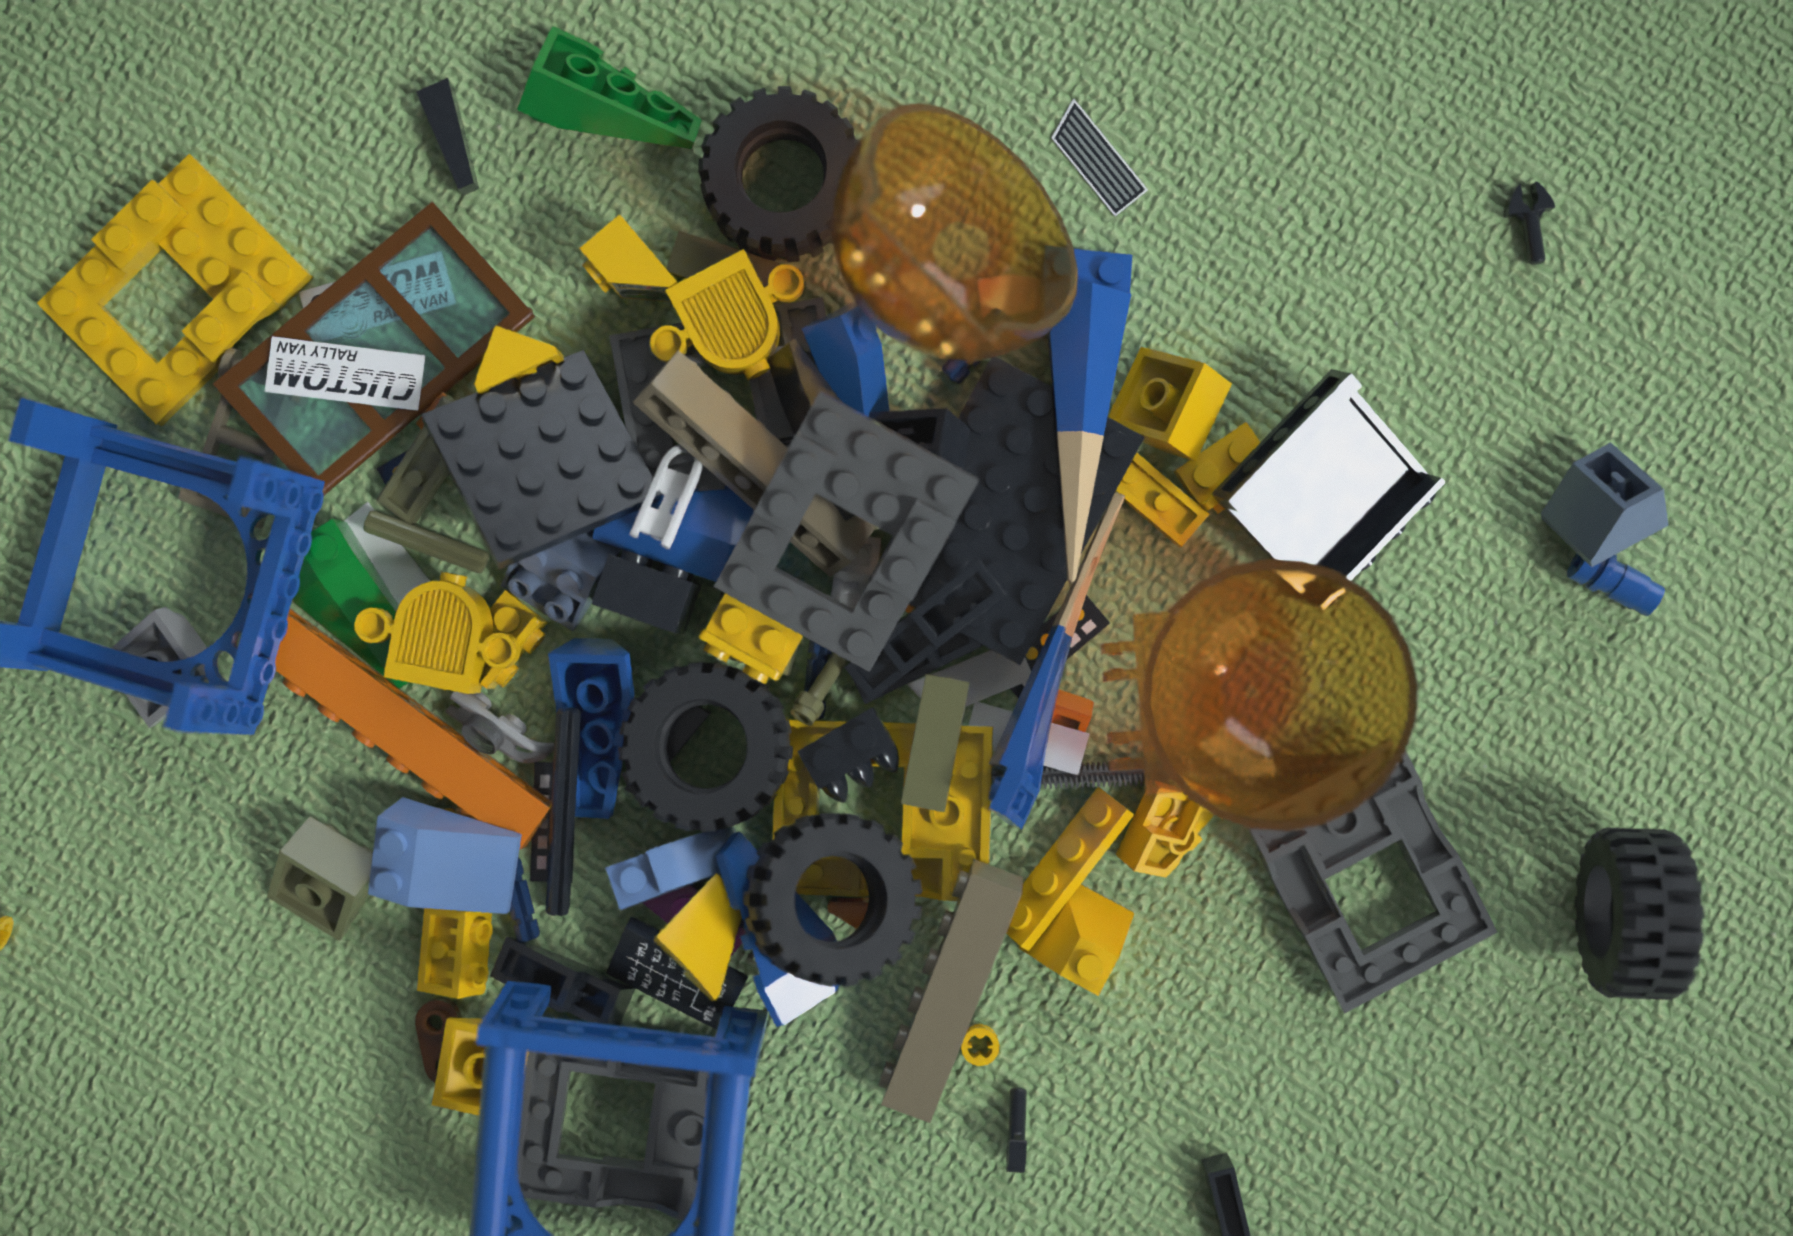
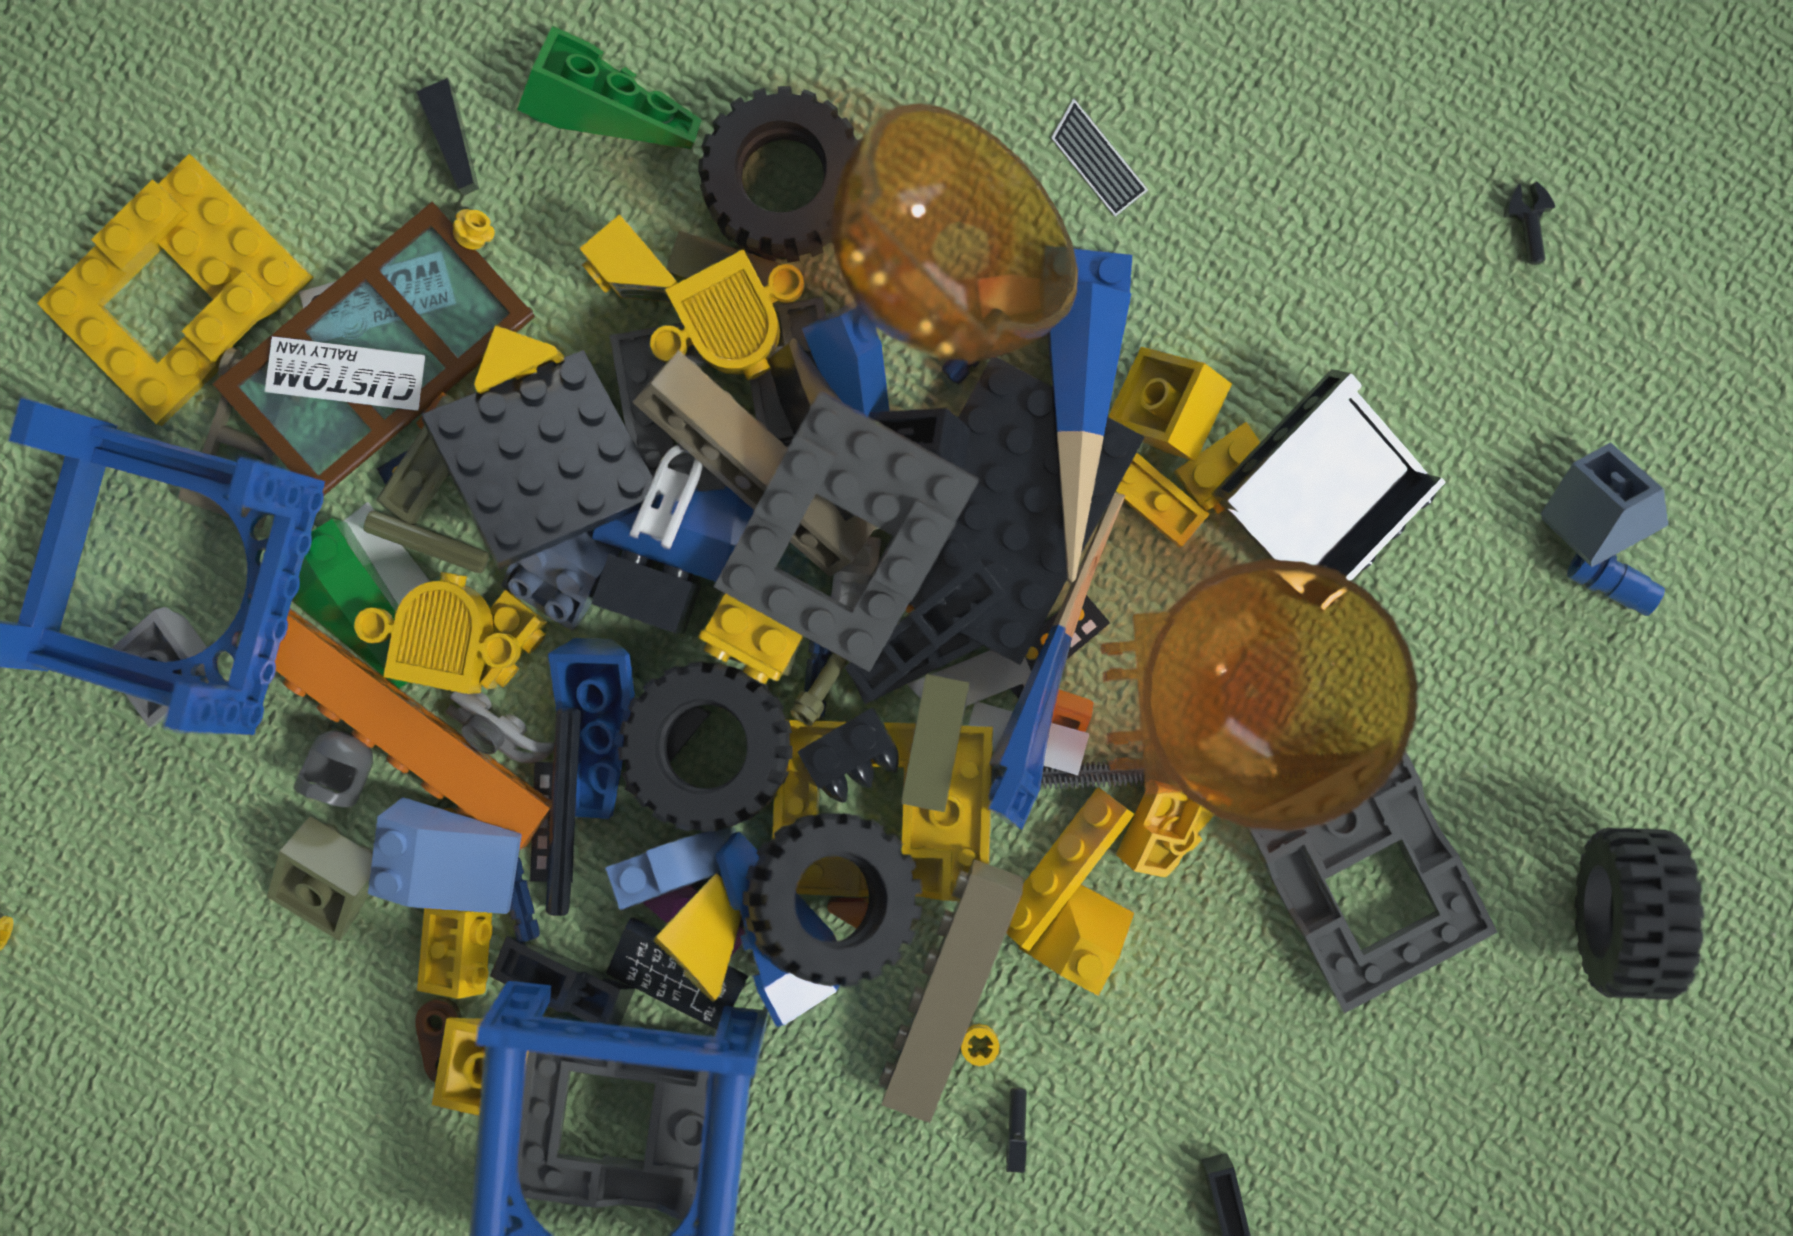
(338, 763): none -> dark grey helmet
(472, 229): none -> yellow plate

